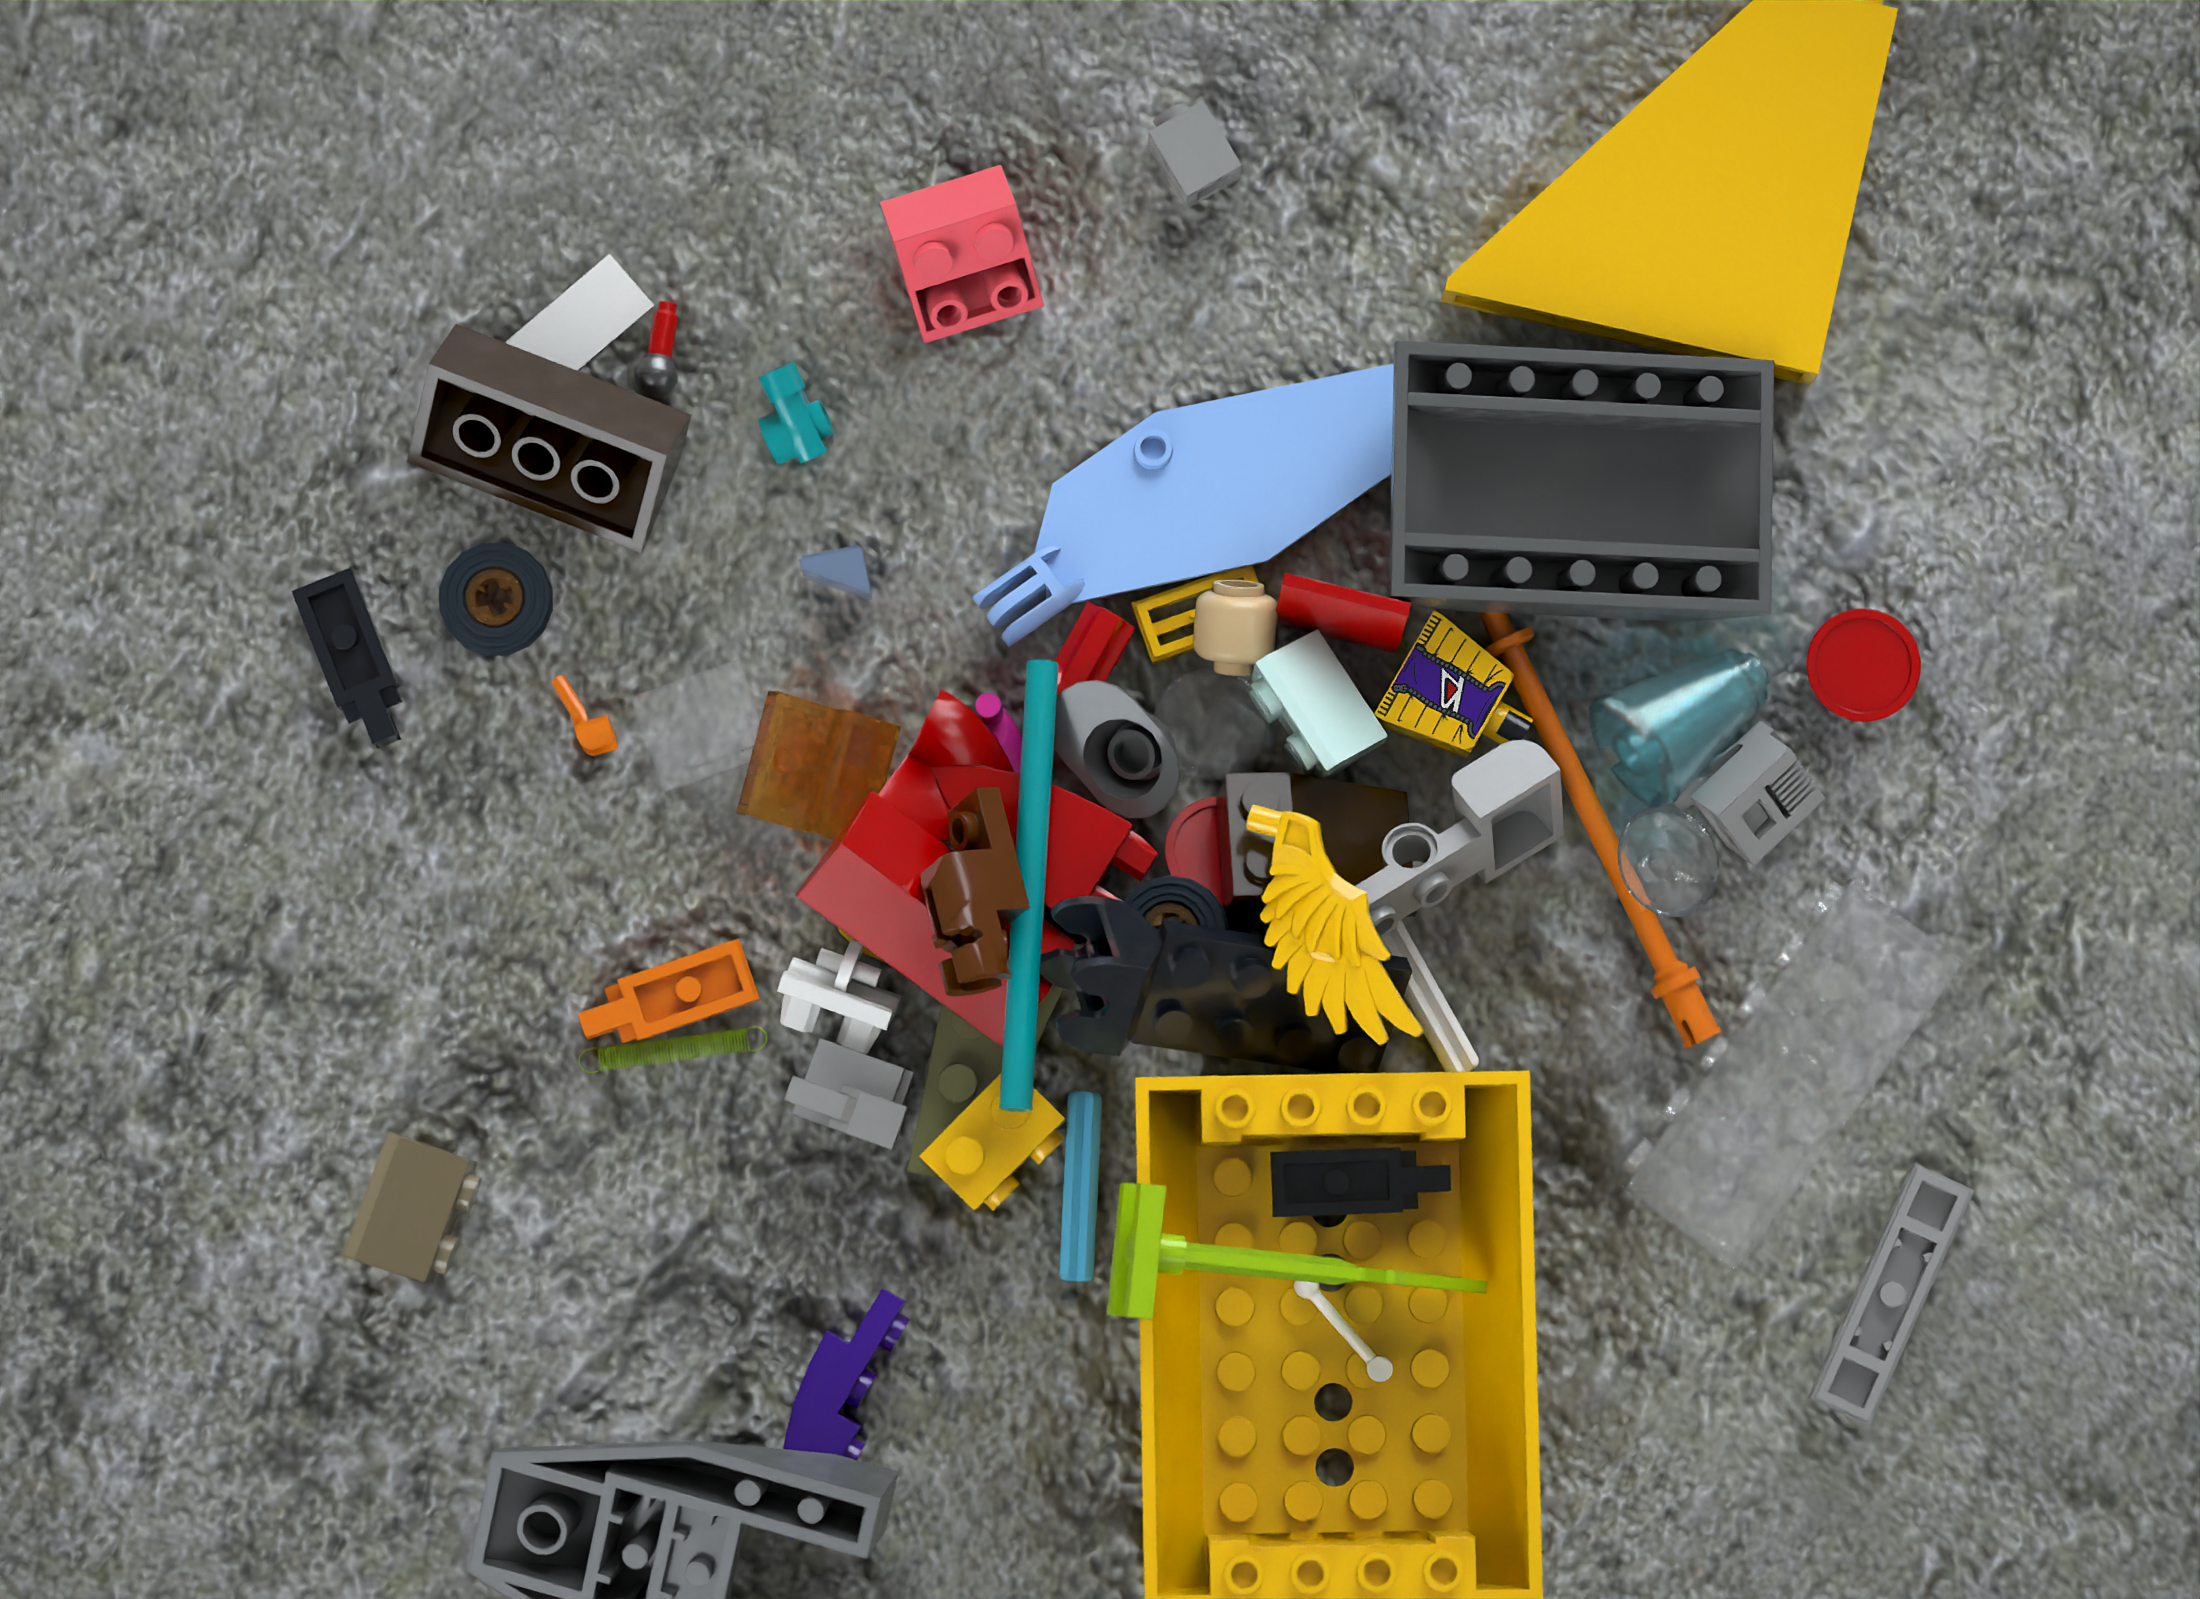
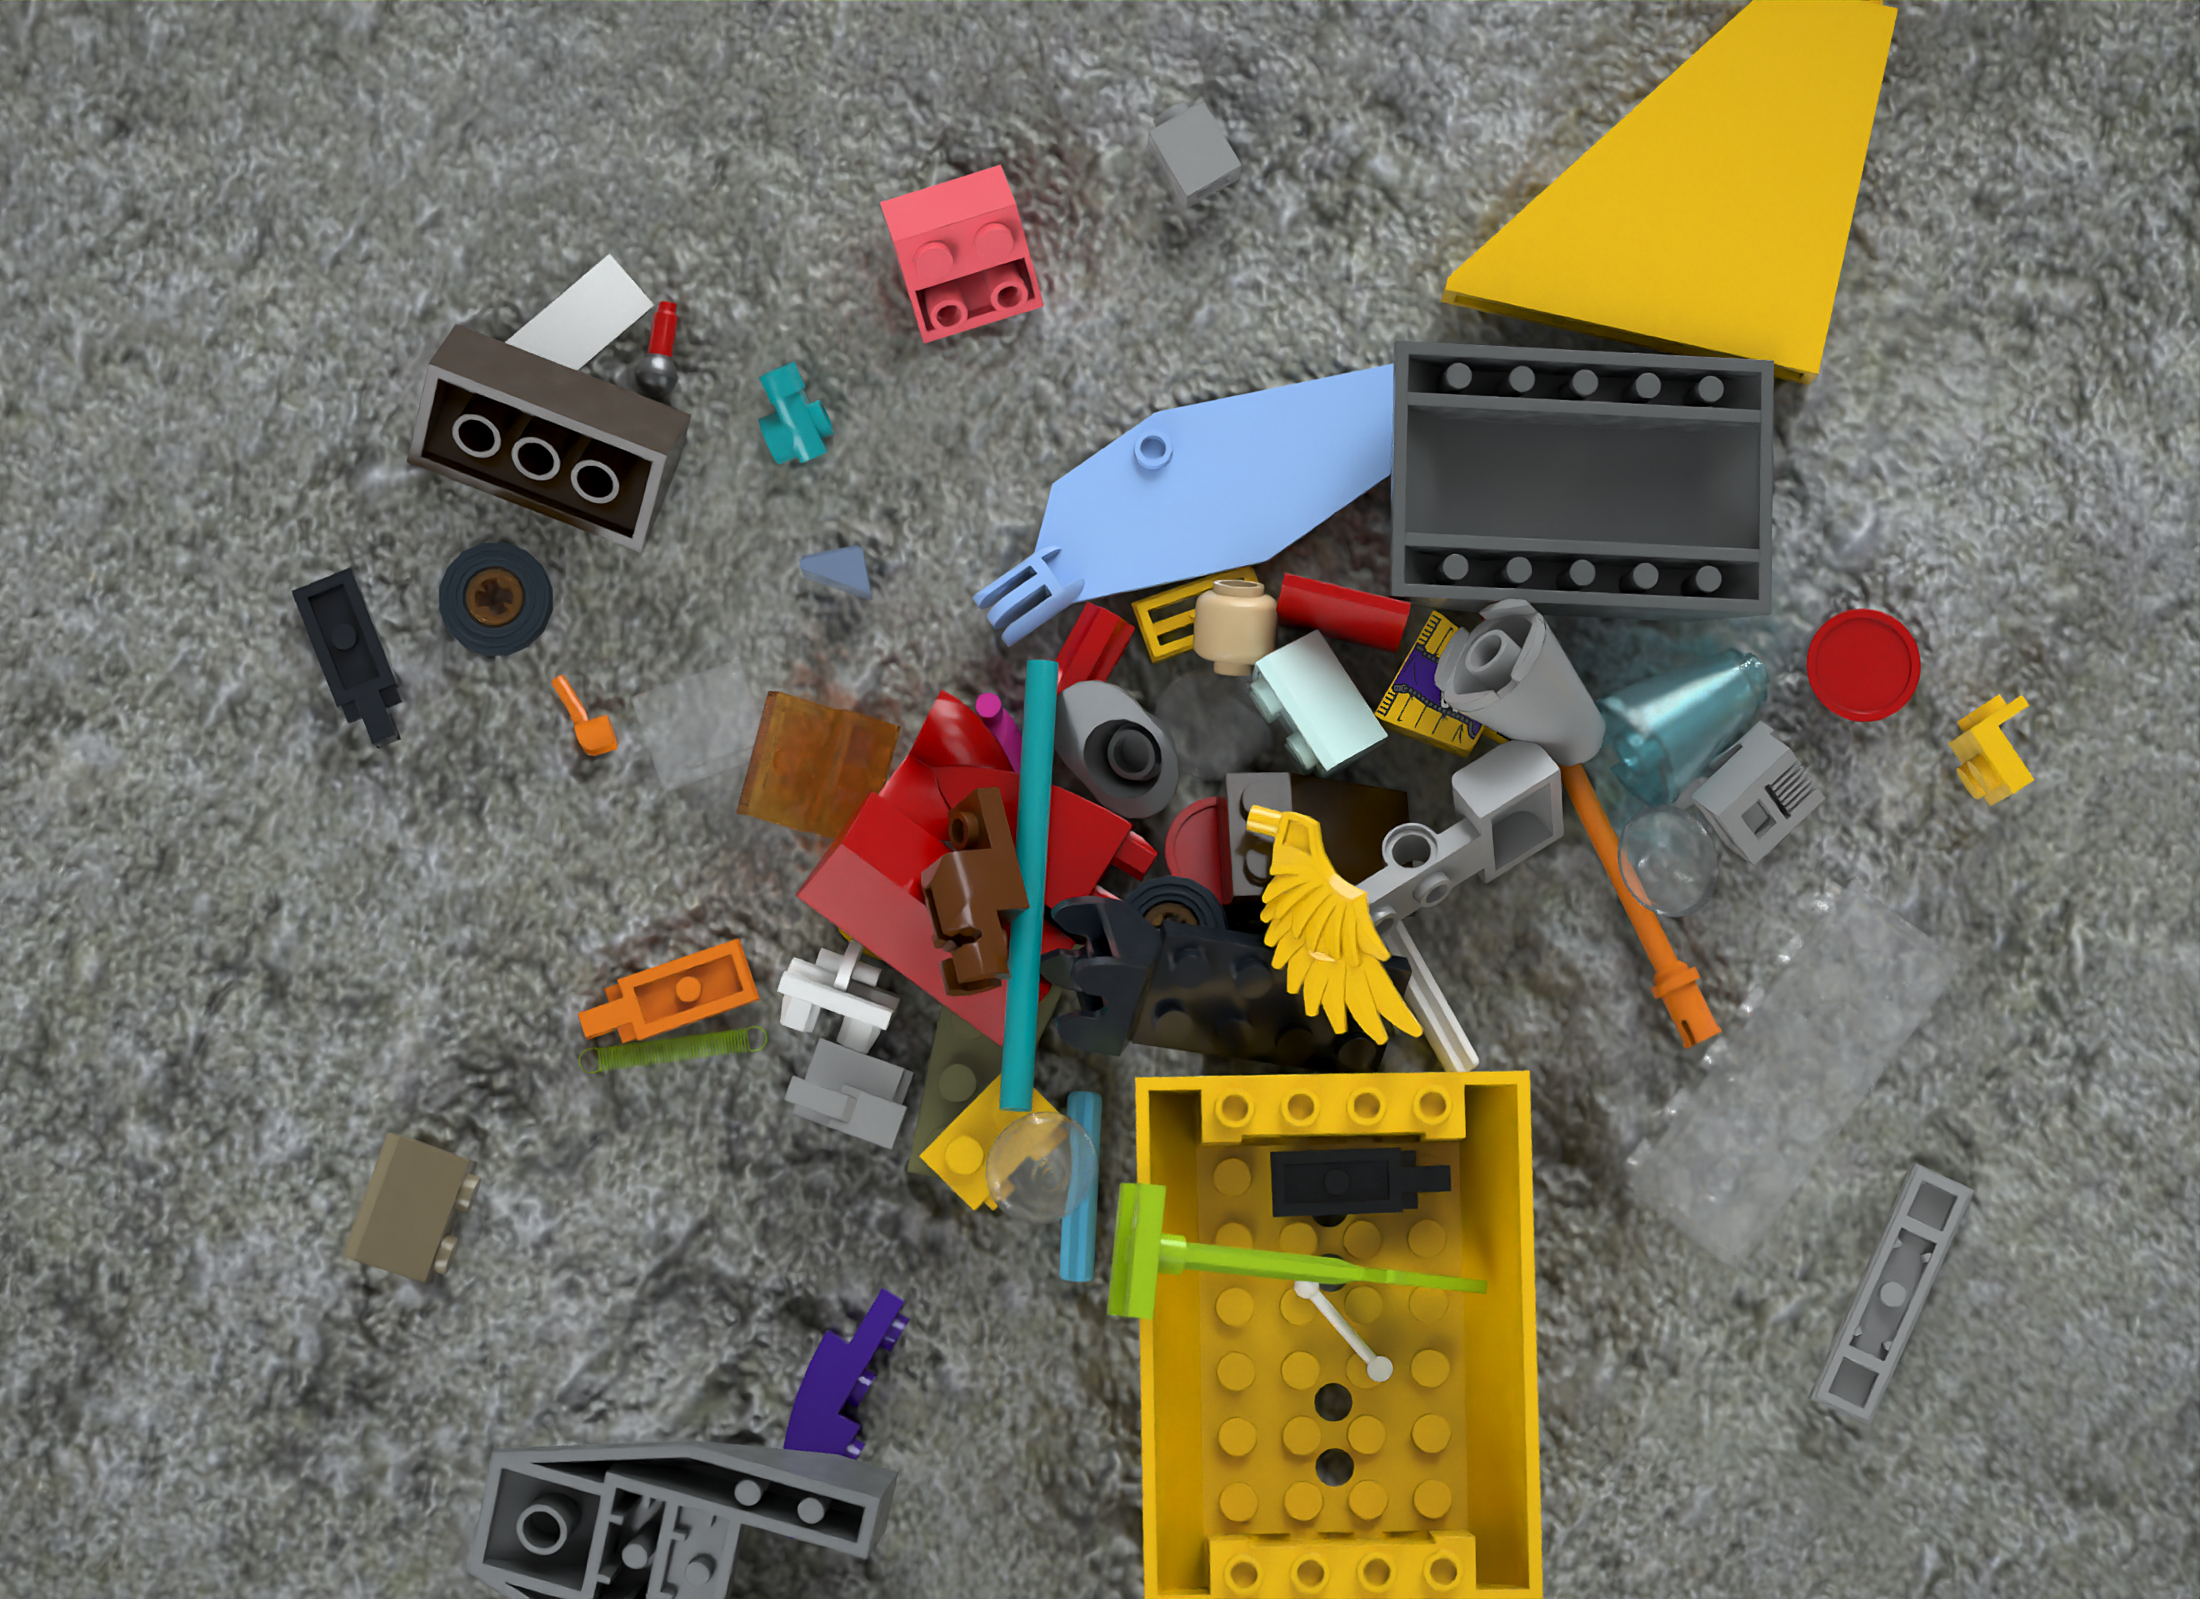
(1041, 1167): none -> clear piece
(1521, 683): none -> light grey cone
(1987, 757): none -> yellow bracket

